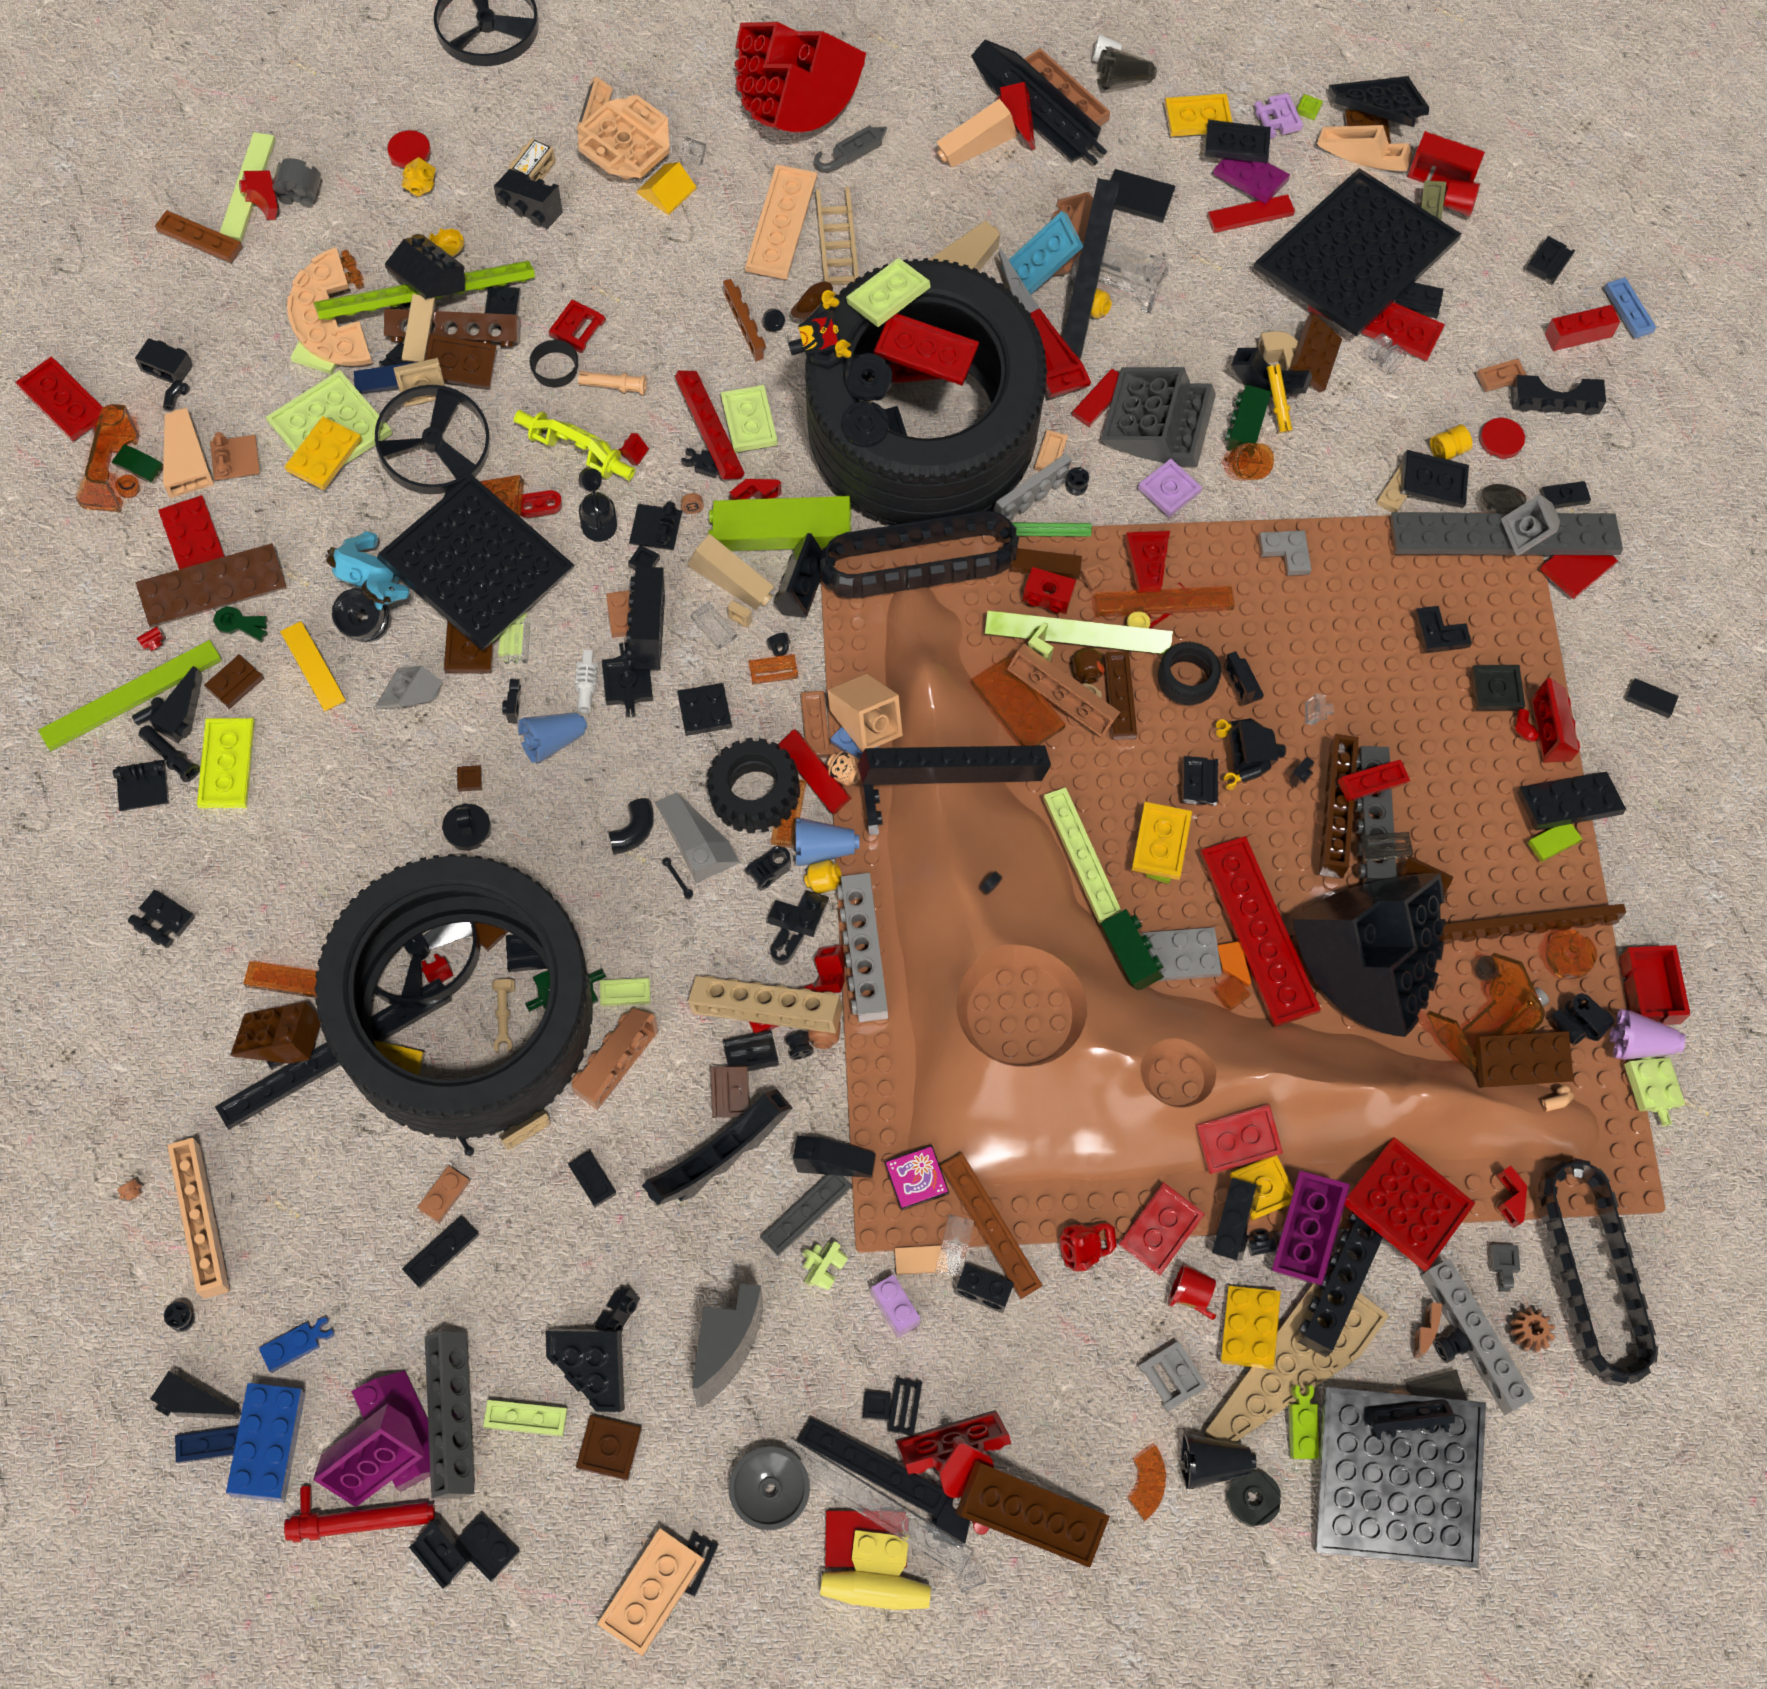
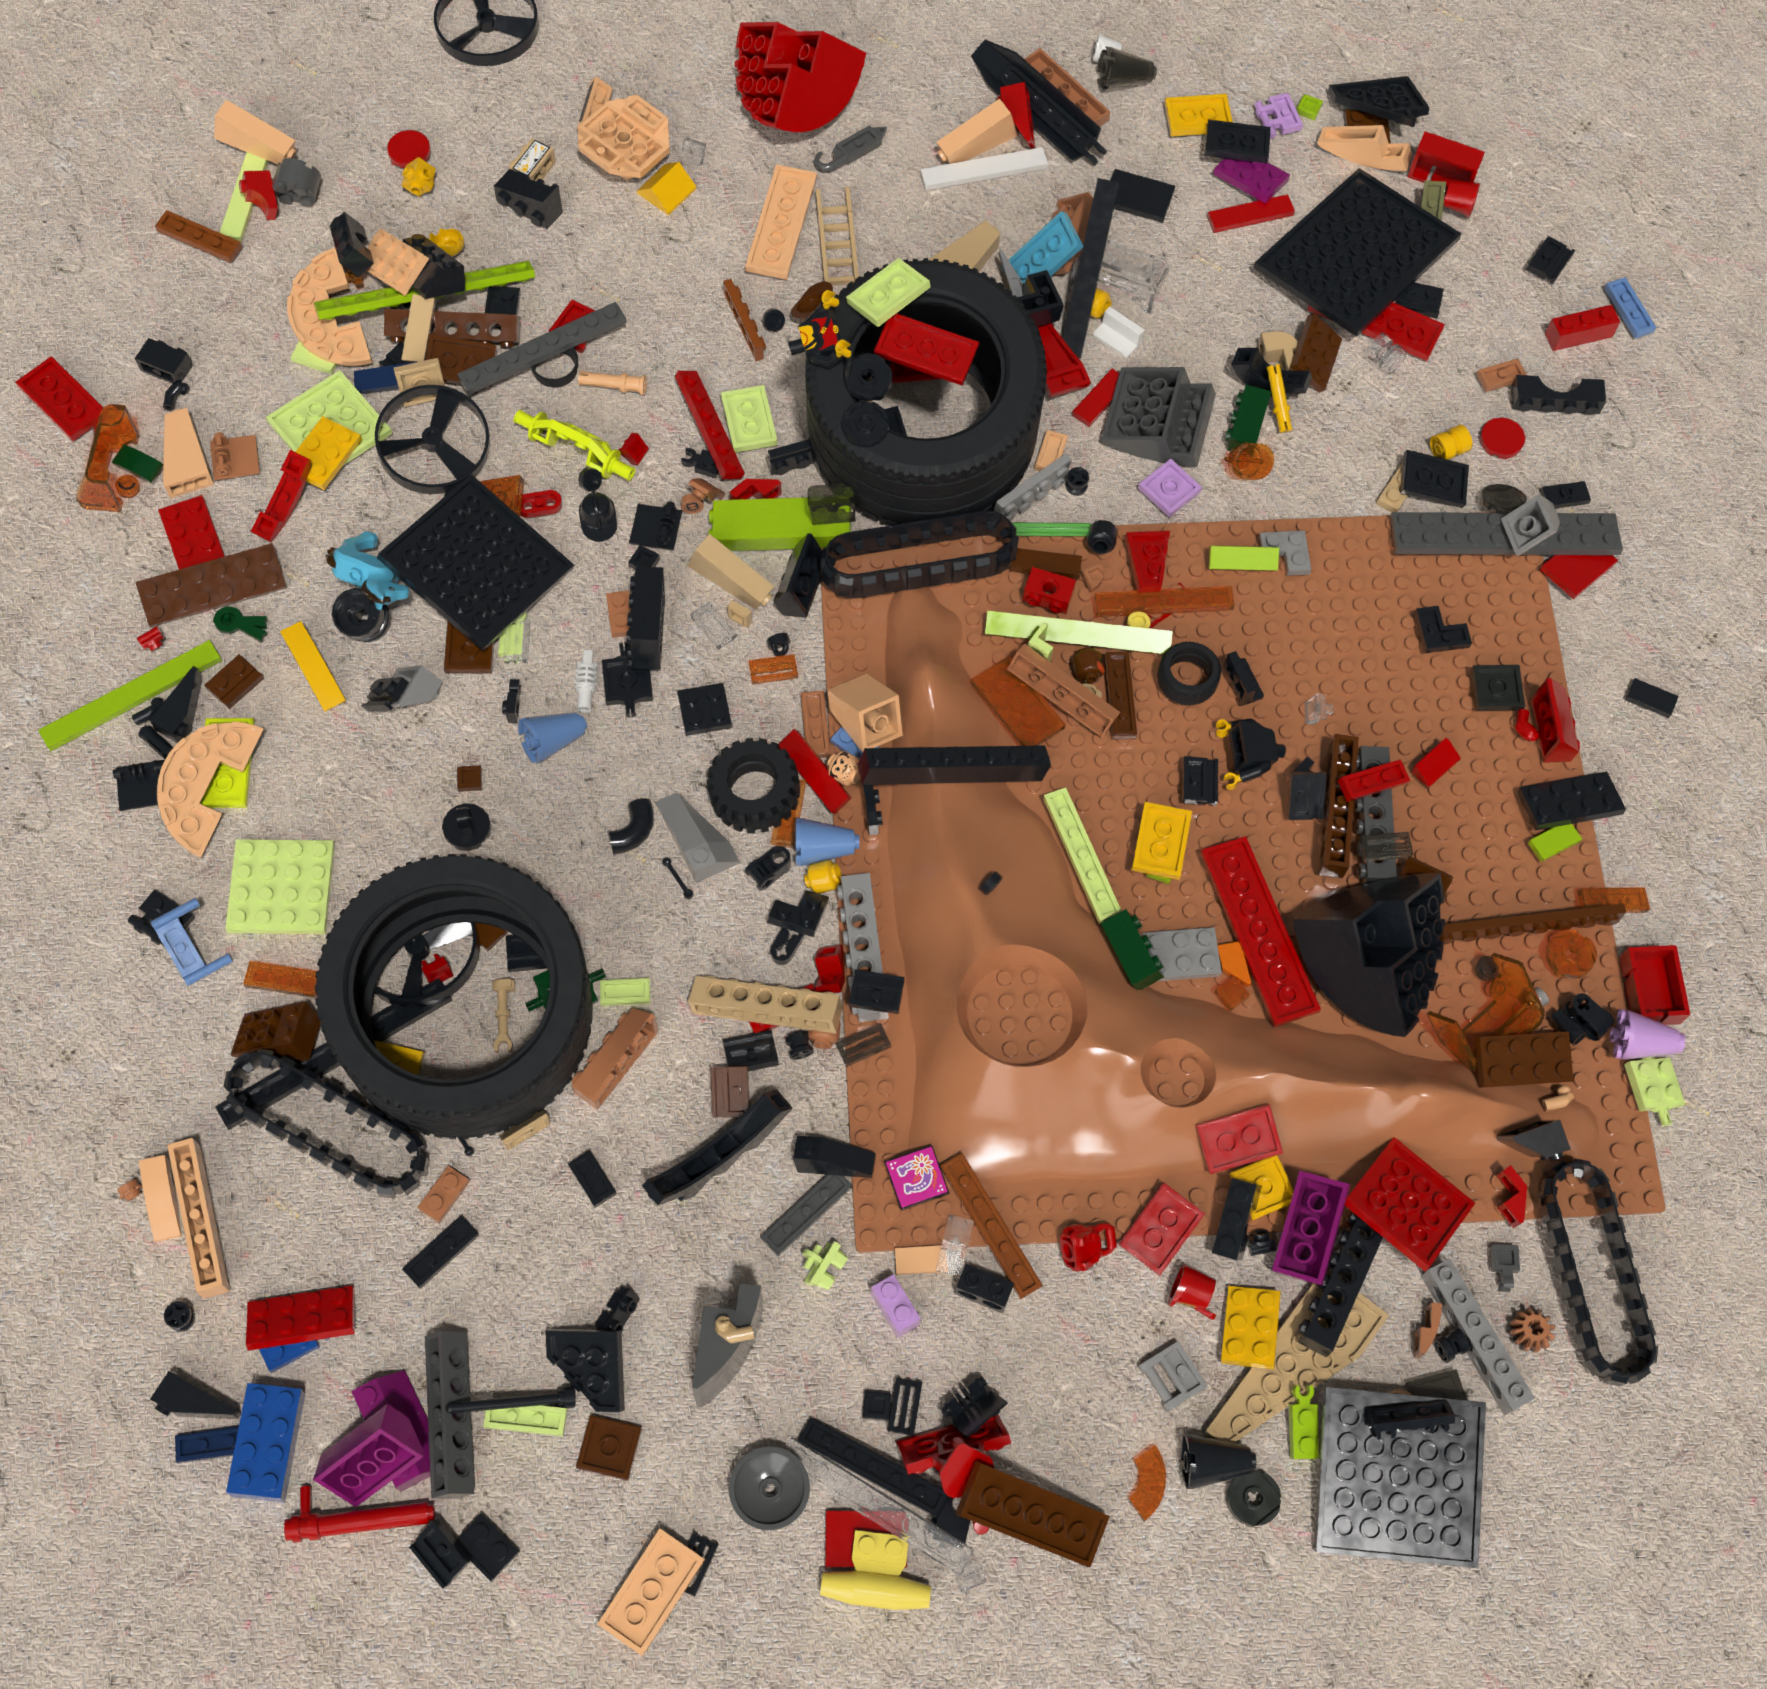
(160, 1197): none -> light nougat slope
(180, 946): none -> medium blue plate
(188, 774): none -> light nougat plate
(251, 134): none -> light nougat slope
(265, 1058): none -> black piece
(280, 886): none -> yellowish green plate
(284, 498): none -> red slope
(300, 1317): none -> red plate
(348, 241): none -> black arch
(384, 692): none -> black plate
(395, 261): none -> light nougat plate
(541, 348): none -> dark grey plate
(564, 1397): none -> black piece
(704, 489): none -> nougat slope
(730, 1332): none -> tan arm
(790, 457): none -> black plate
(821, 504): none -> clear smoke piece
(867, 1053): none -> clear smoke tile
(876, 992): none -> black plate
(974, 1409): none -> black hinge
(983, 168): none -> white tile
(1041, 298): none -> black brick
(1102, 536): none -> black head
(1119, 333): none -> white panel
(1243, 557): none -> lime tile
(1306, 795): none -> black plate
(1436, 763): none -> red slope
(1540, 1139): none -> black slope
(1633, 898): none -> clear orange tile

